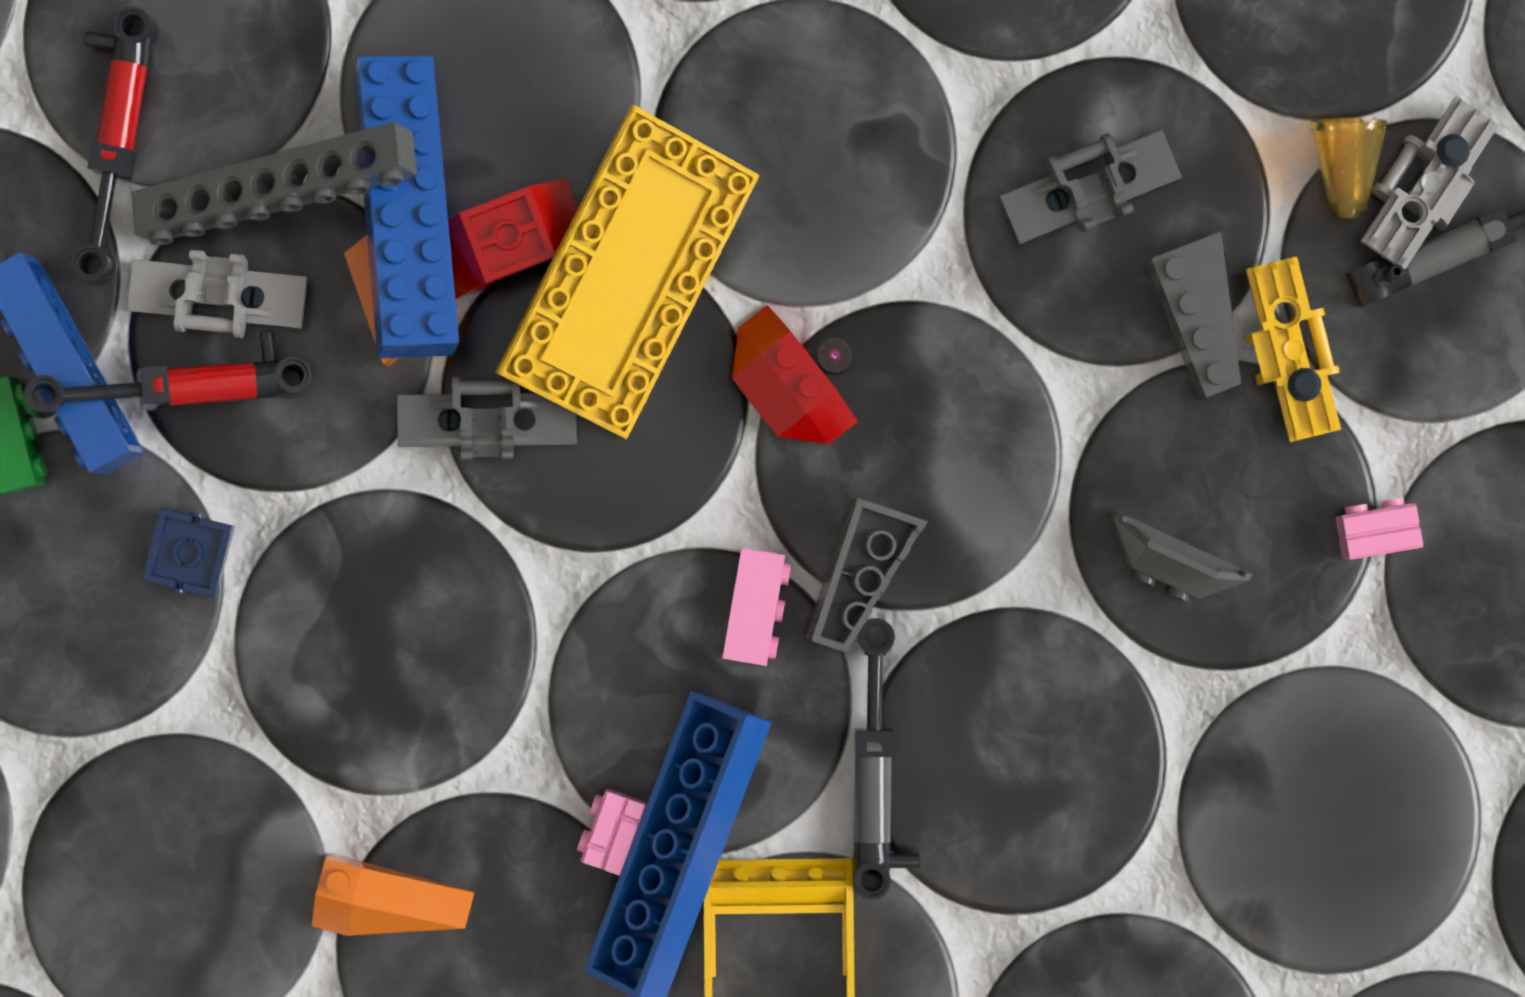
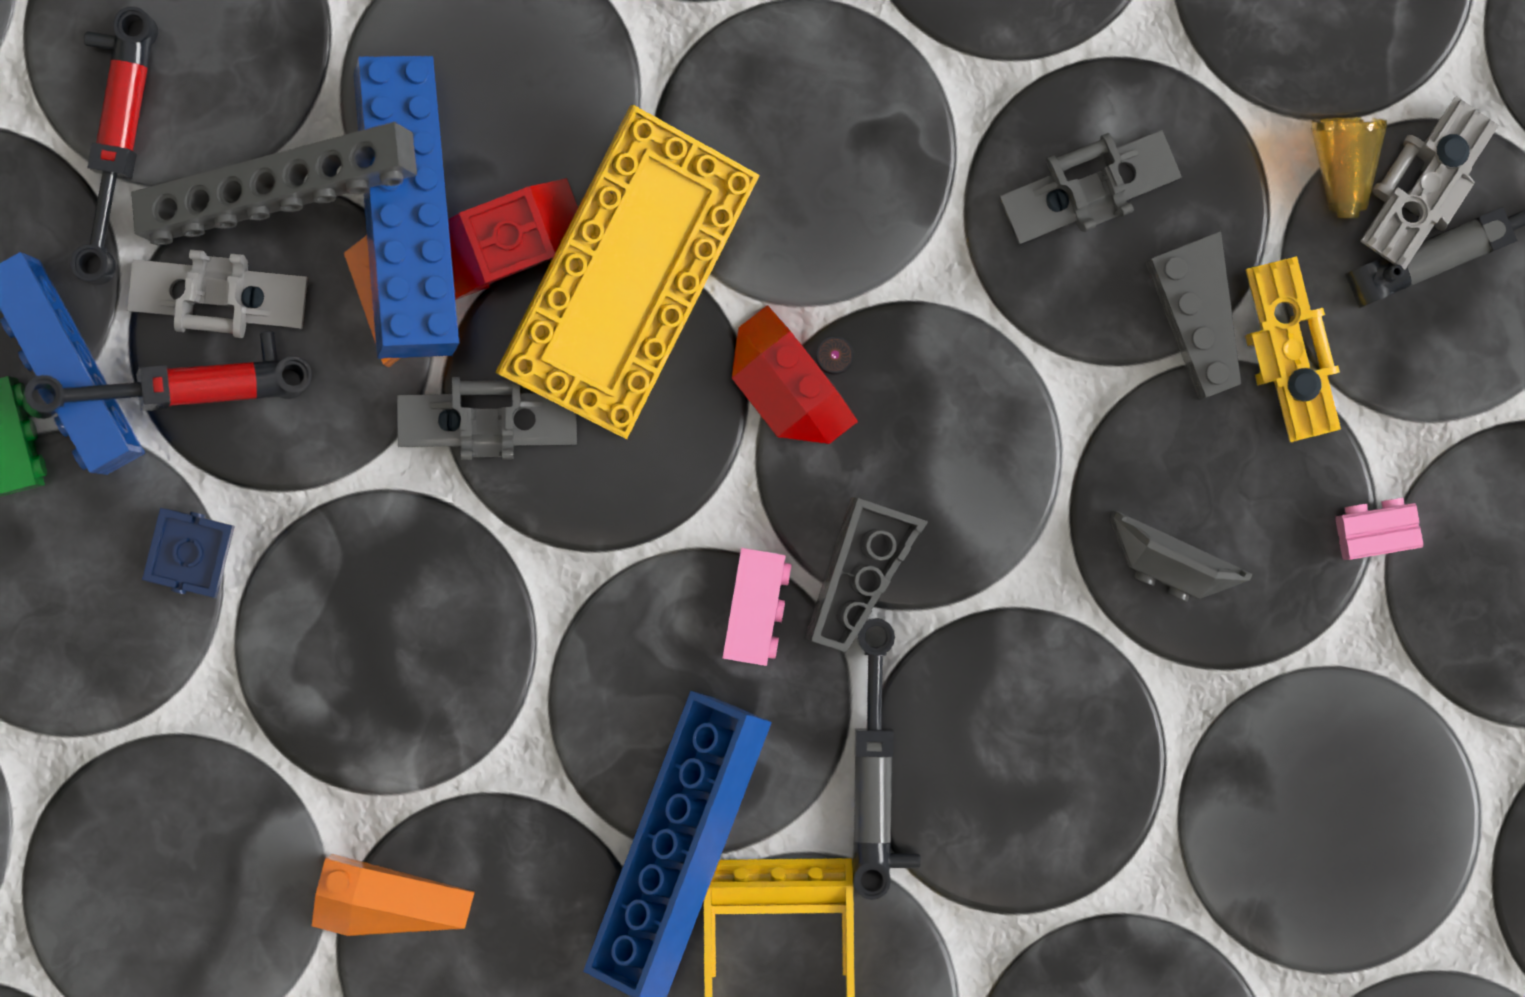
(612, 830): bright pink brick -> none

